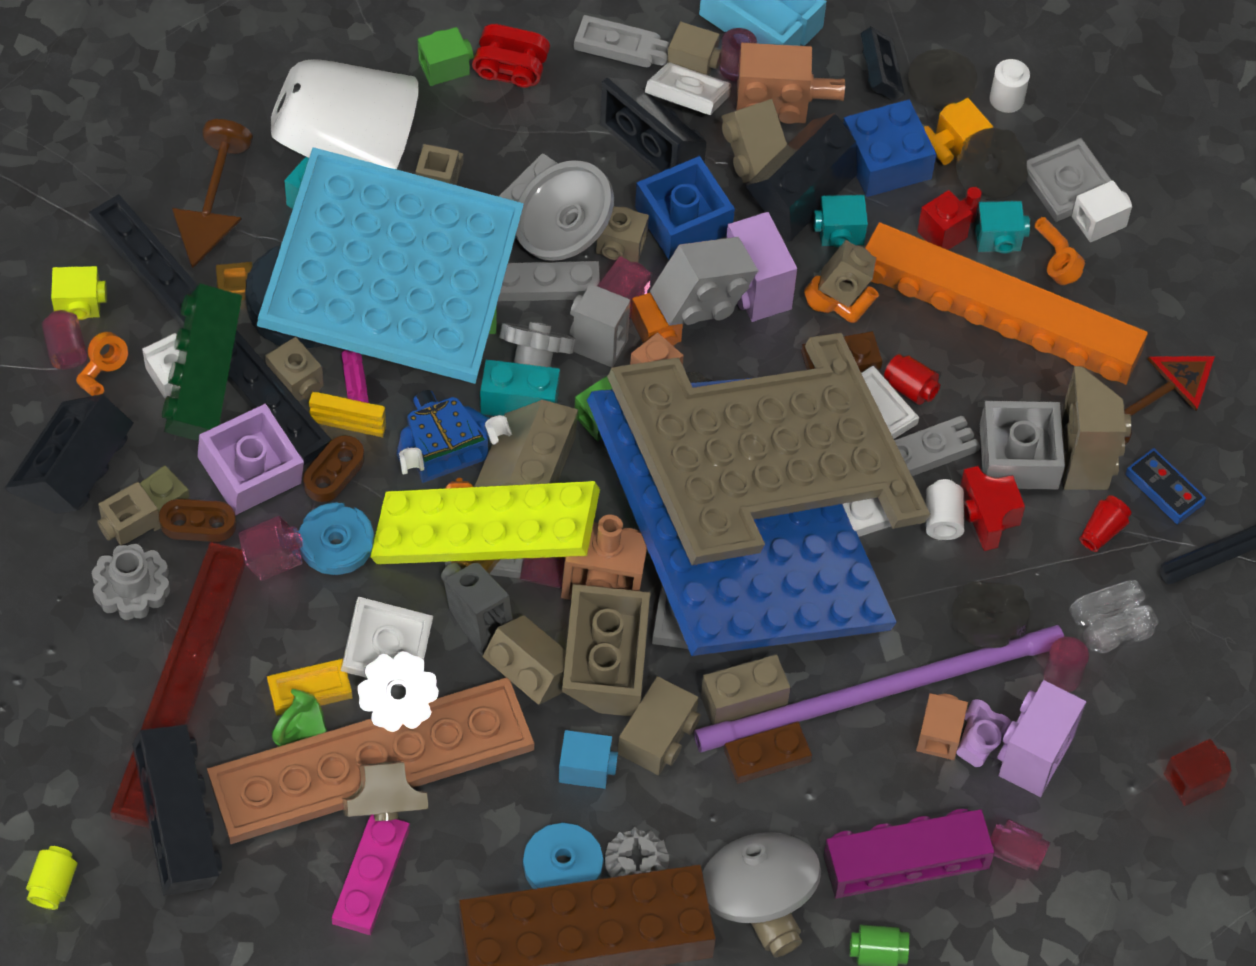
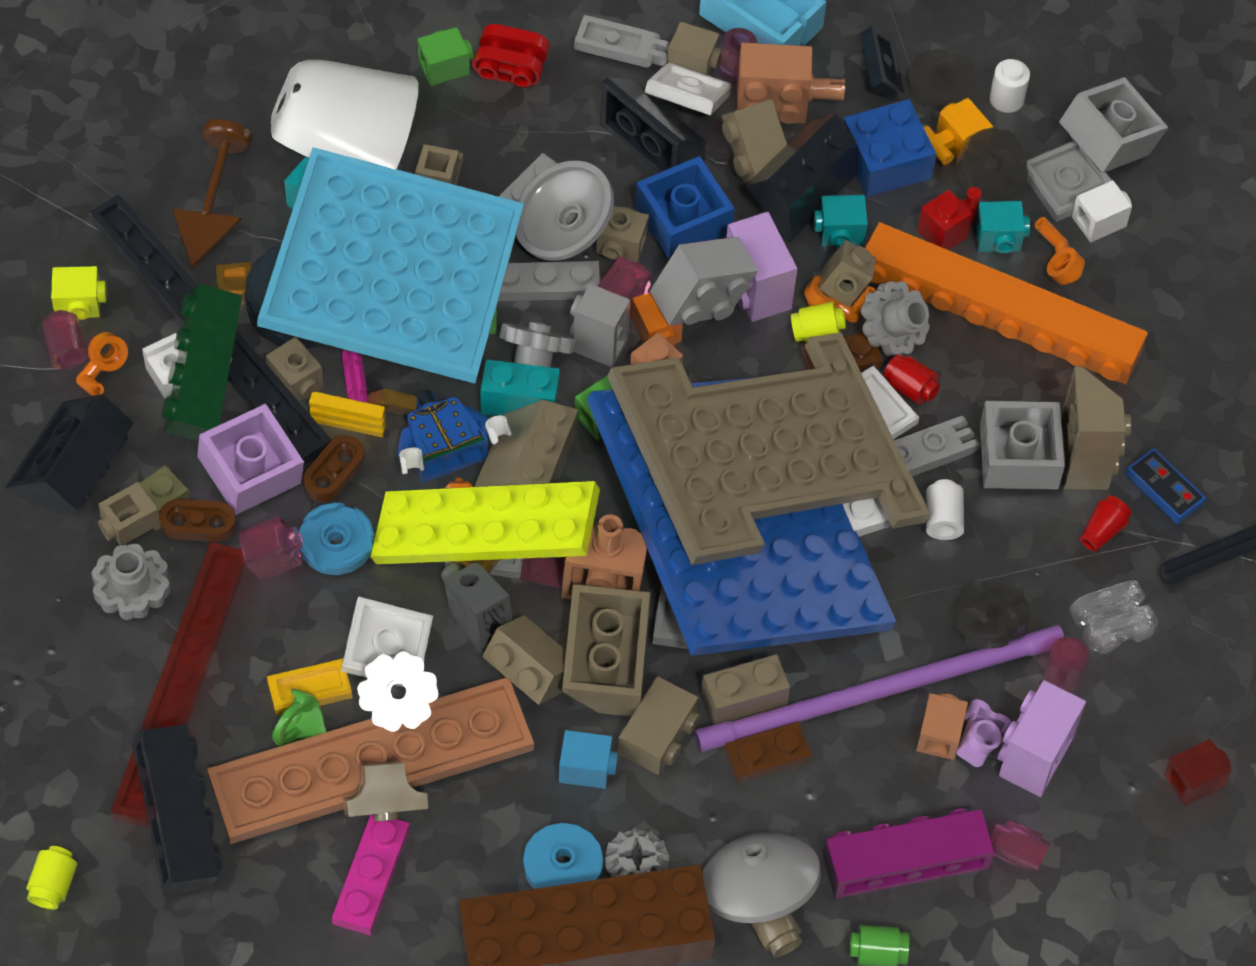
(393, 401): none -> pearl gold tile
(817, 321): none -> neon yellow brick
(895, 318): none -> light grey plant
(991, 505): red brick -> none
(1113, 124): none -> light grey brick
(1184, 374): piece -> none

